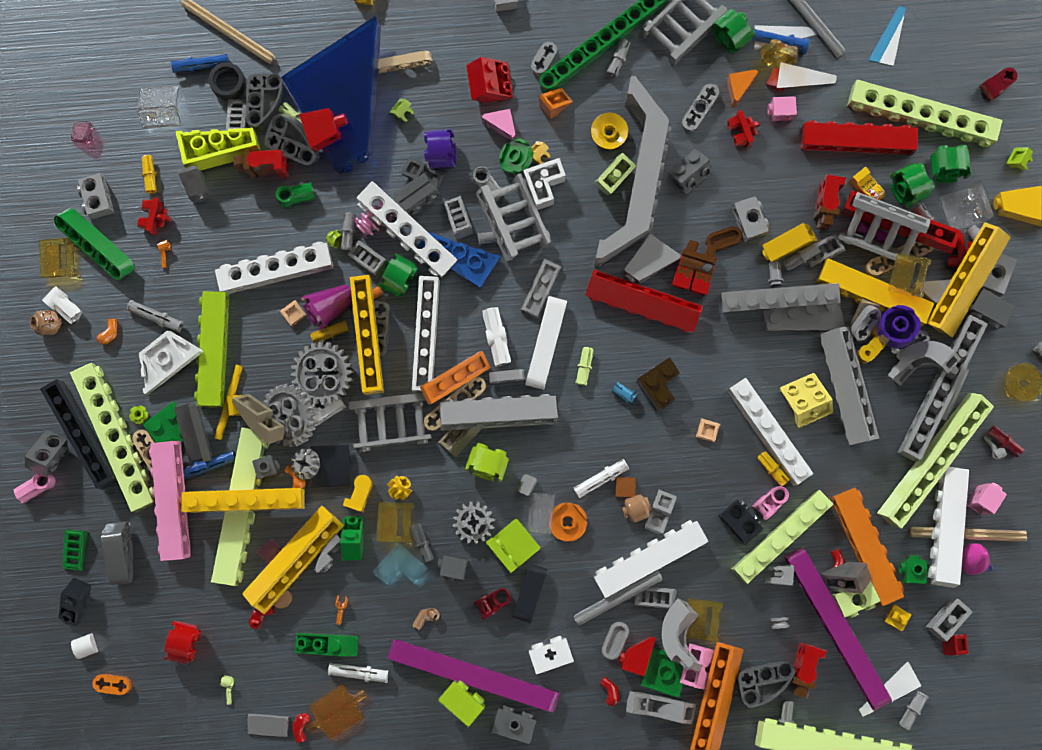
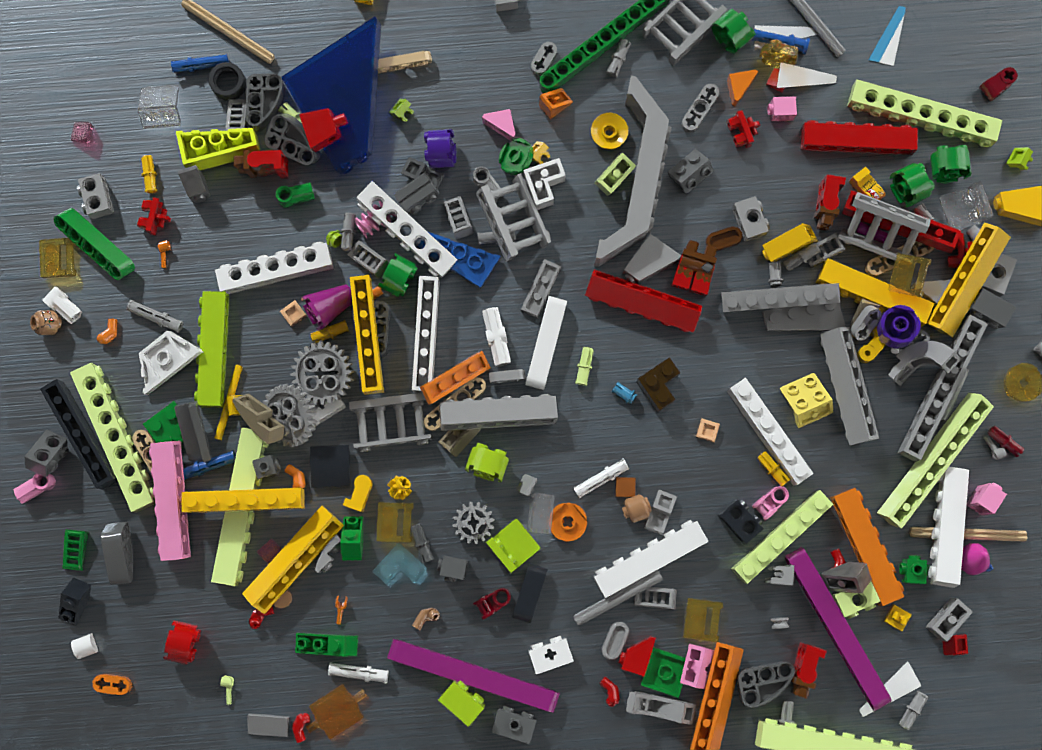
(138, 419): lime plate -> none
(311, 458): light grey gear -> none
(489, 80): red slope -> none
(674, 633): light grey arch -> none

